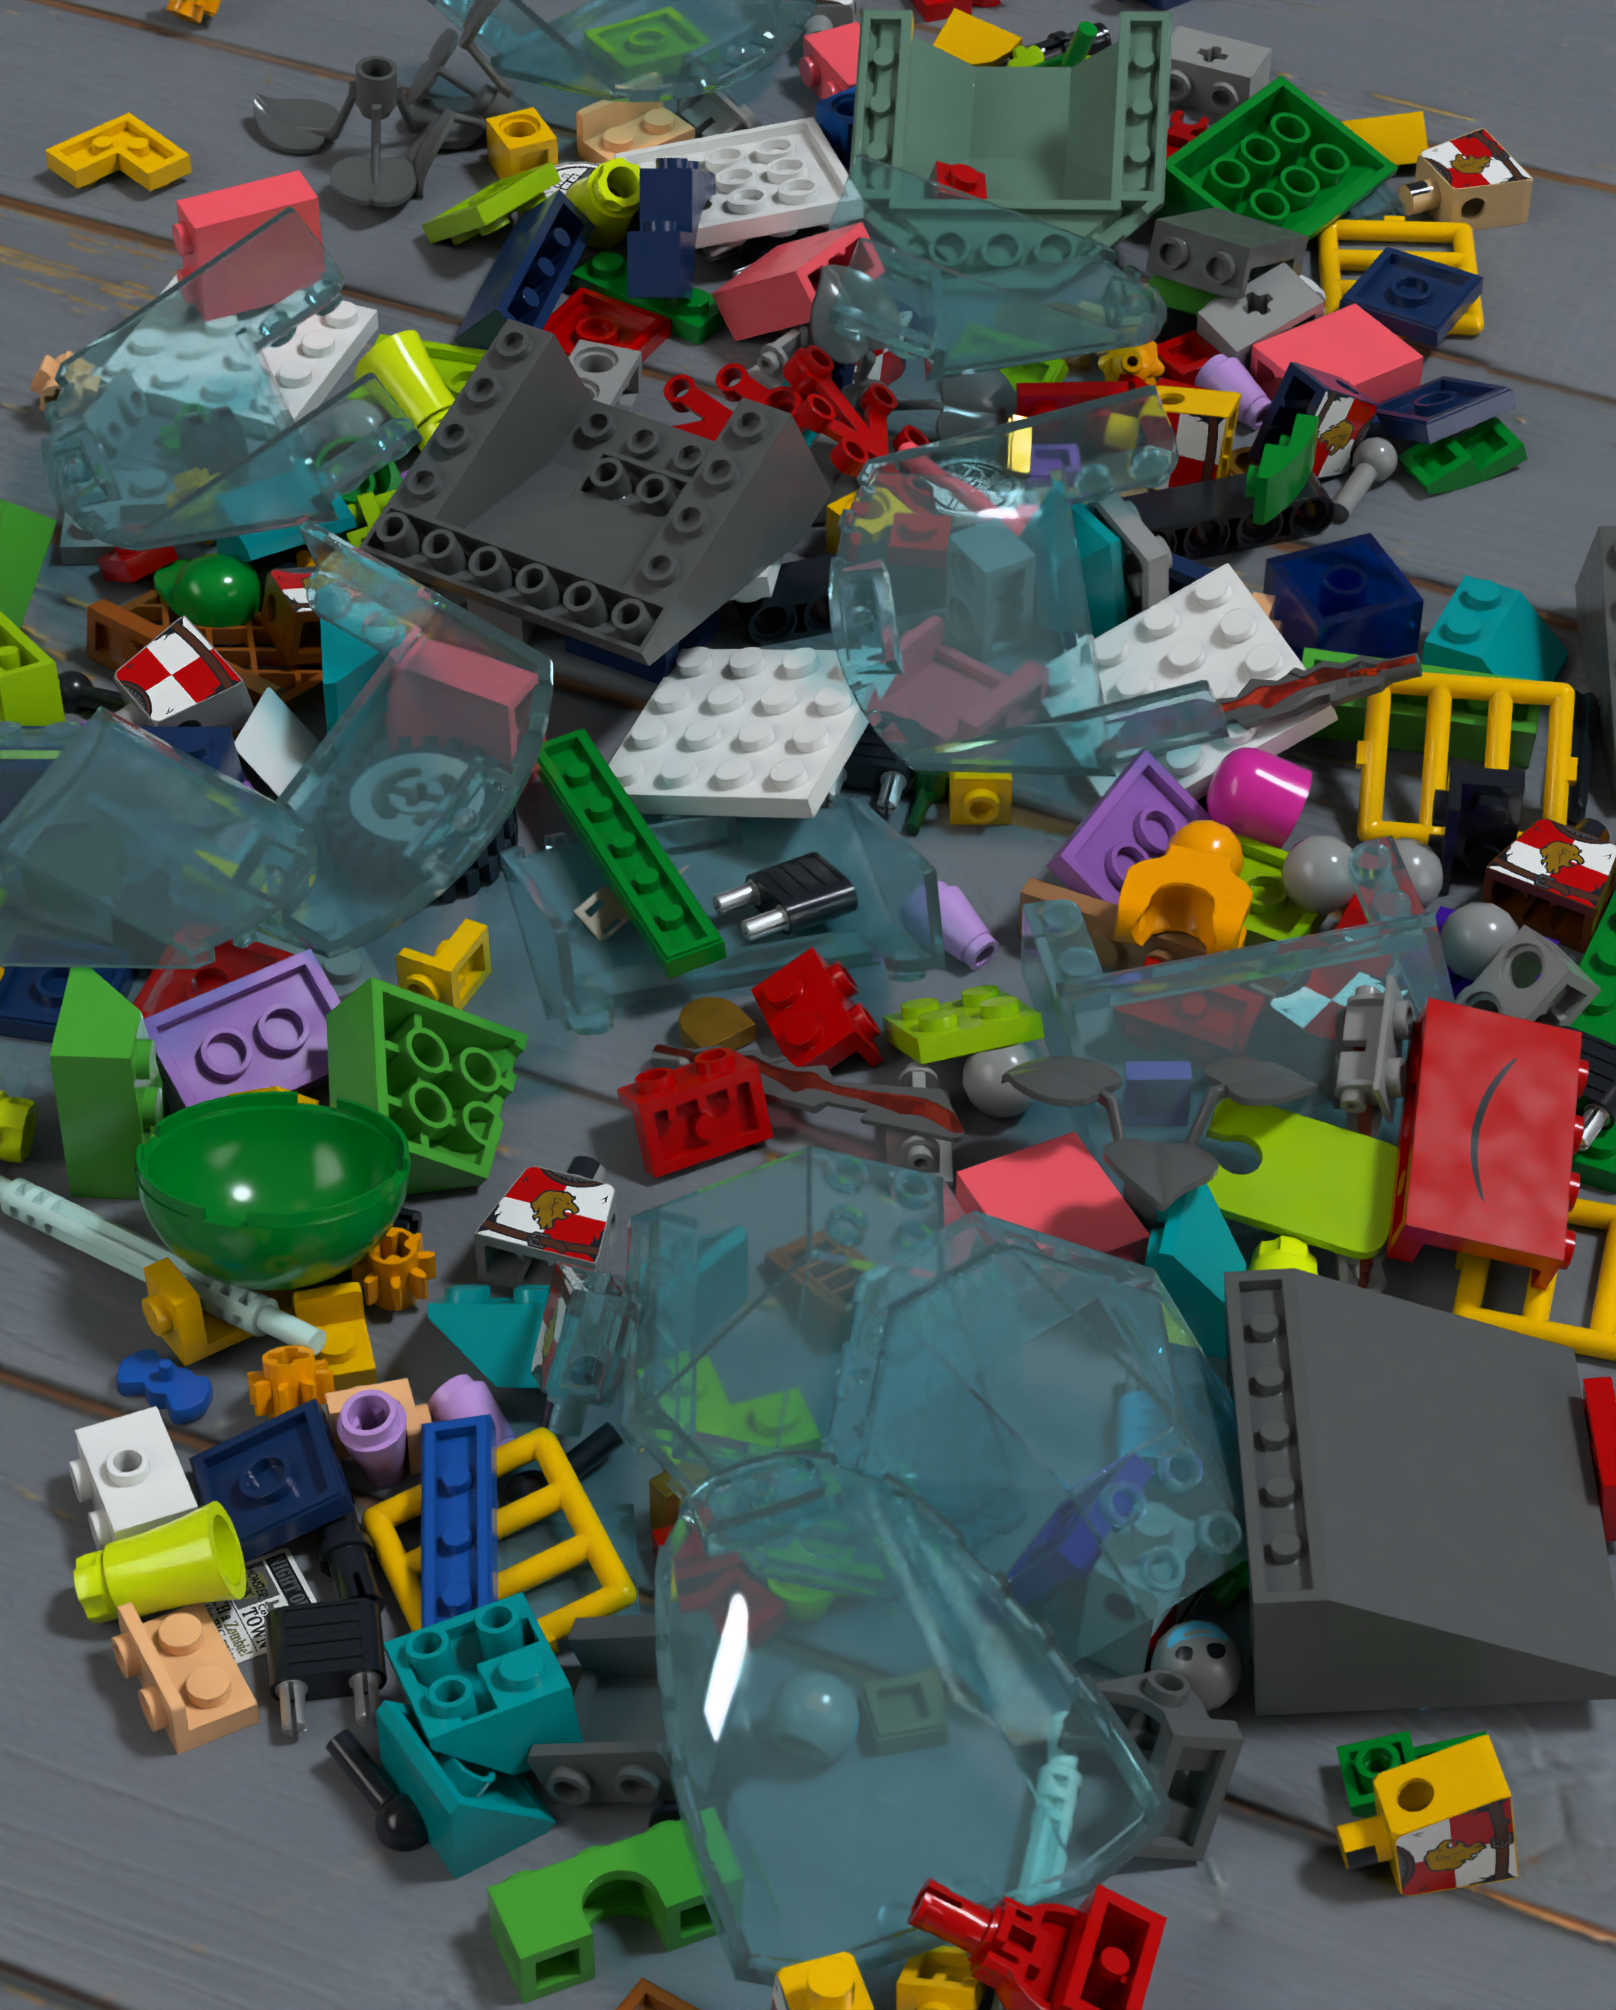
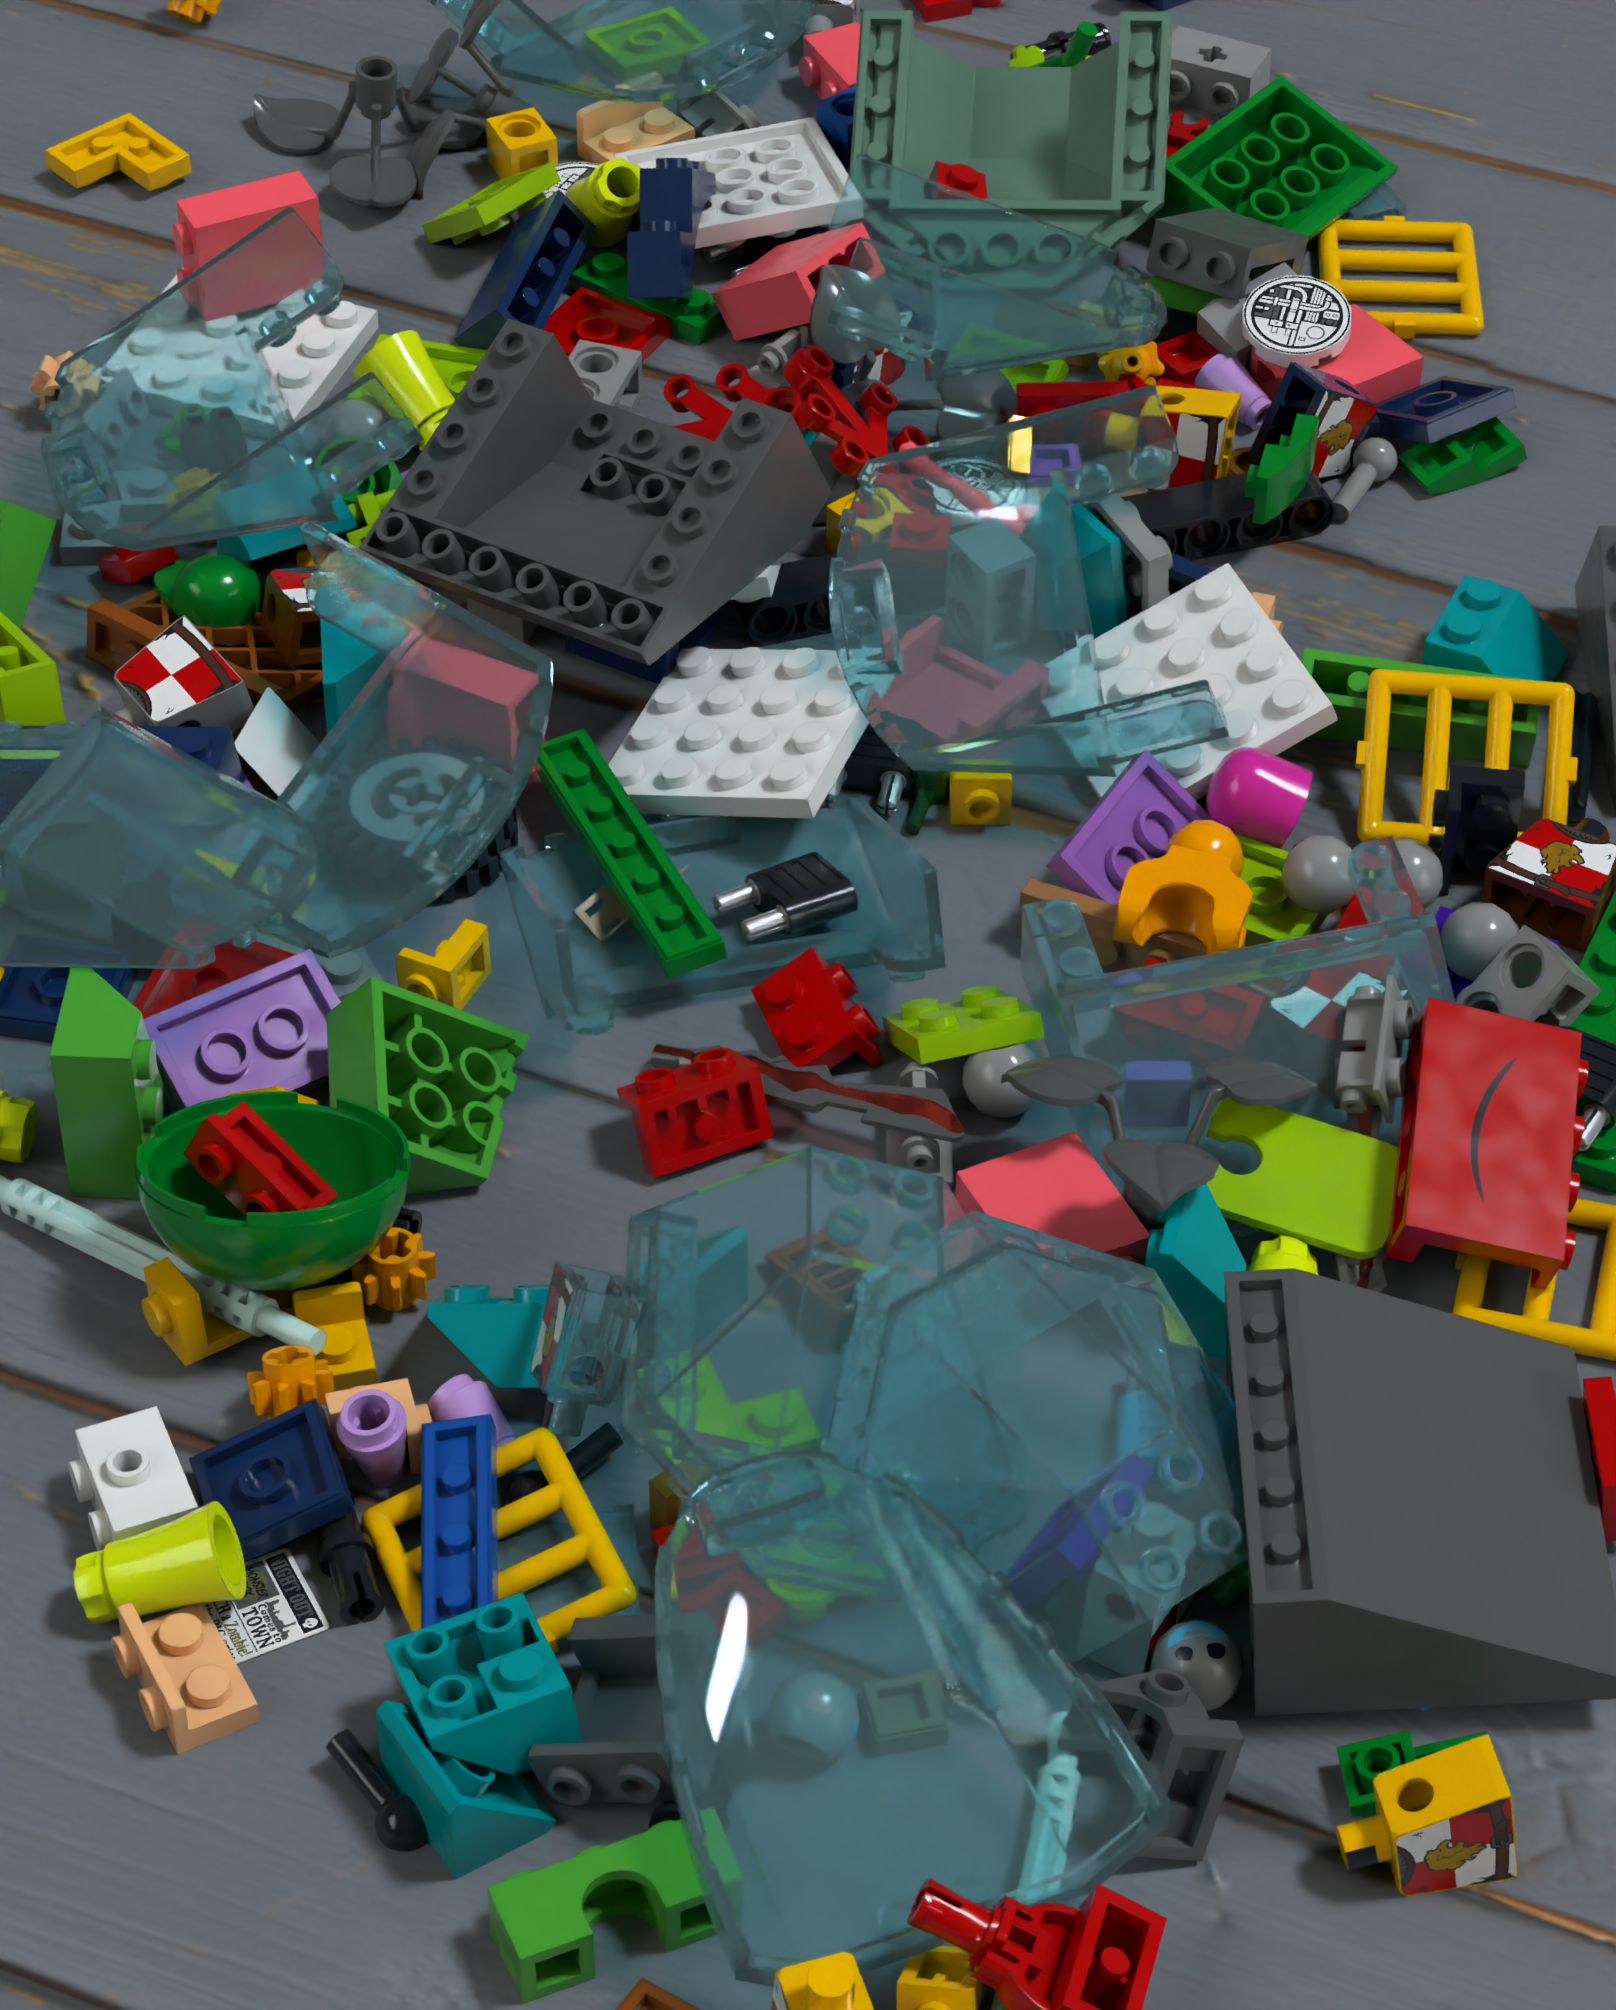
(80, 694): black bar -> none
(165, 1386): blue piece -> none
(255, 1165): none -> red bracket
(325, 1654): black piece -> none
(549, 1220): torso -> none
(713, 1023): pearl gold tile -> none
(963, 930): lavender cone -> none
(976, 40): yellow brick -> none
(1296, 320): none -> white tile
(1323, 683): dark grey sword -> none
(1345, 599): clear blue brick -> none
(1394, 136): yellow brick -> none
(1414, 295): dark blue tile -> none
(1469, 183): torso -> none

